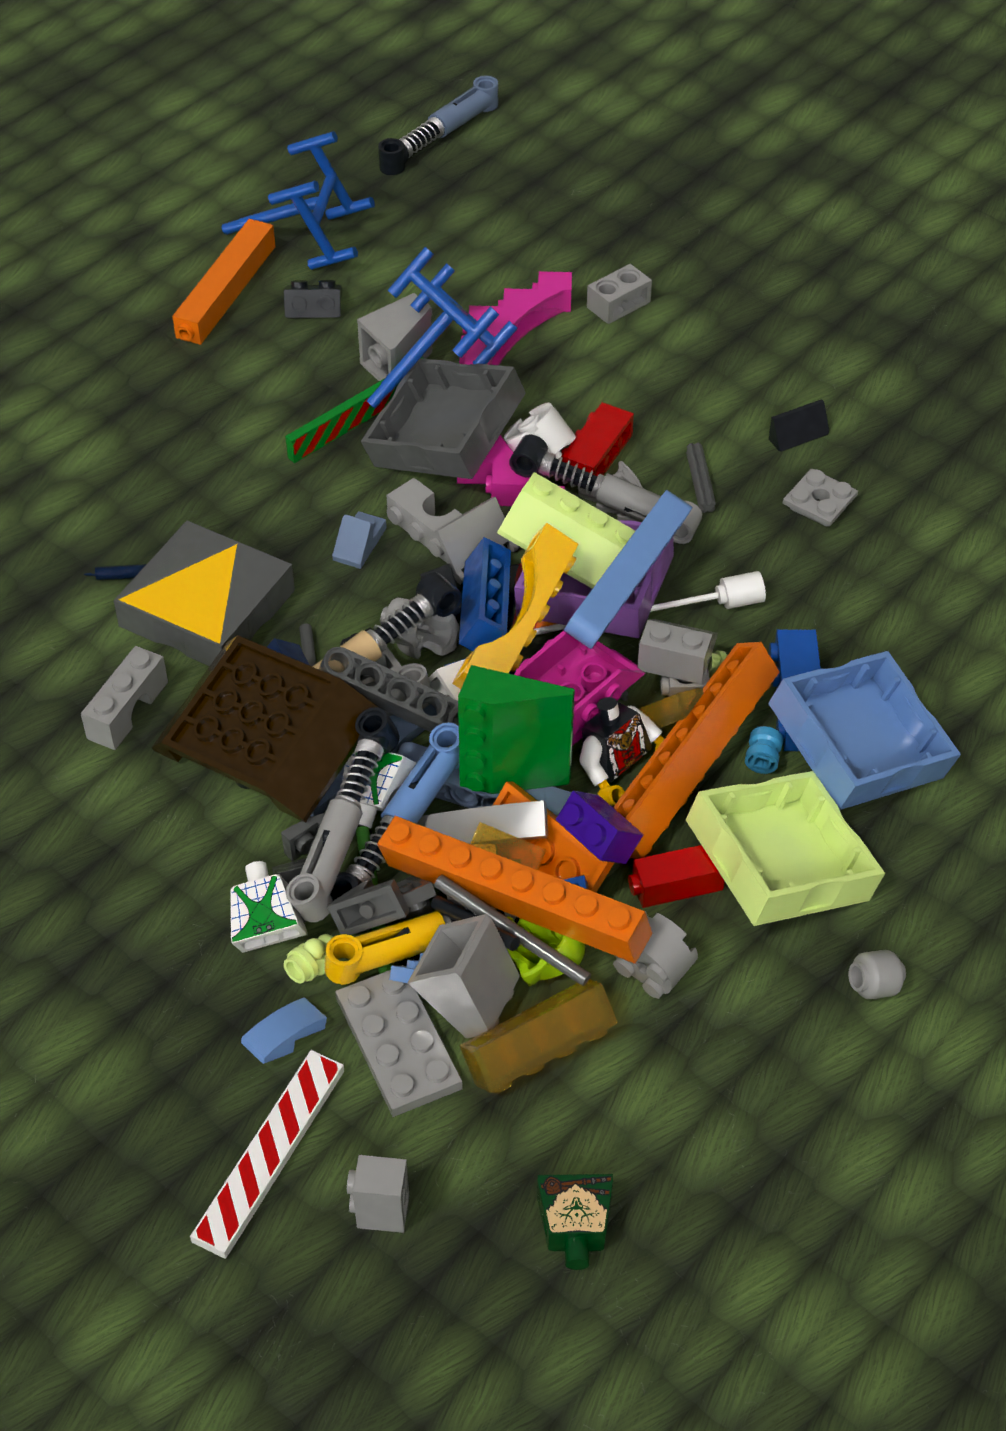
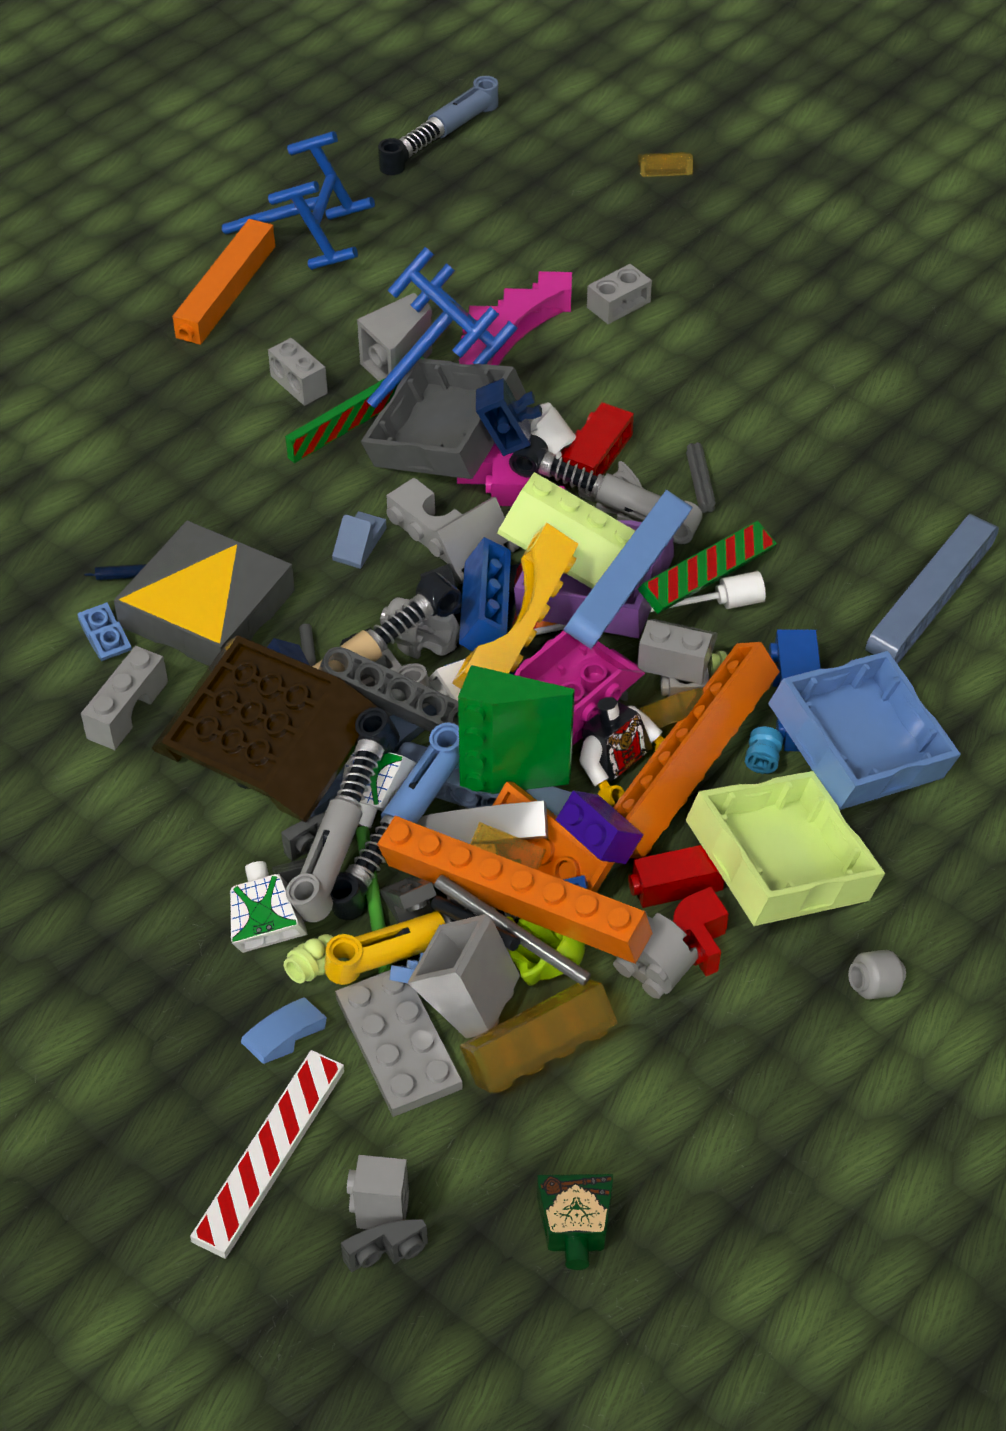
(104, 632): none -> medium blue slope
(297, 371): none -> light grey brick
(312, 300): black bracket -> none
(368, 907): dark grey slope -> none
(397, 1239): none -> dark grey slope
(505, 416): none -> dark blue brick
(665, 164): none -> clear yellow slope
(703, 919): none -> red brick
(706, 567): none -> green tile
(799, 426): black slope -> none
(815, 485): light grey piece -> none
(932, 588): none -> sand blue beam

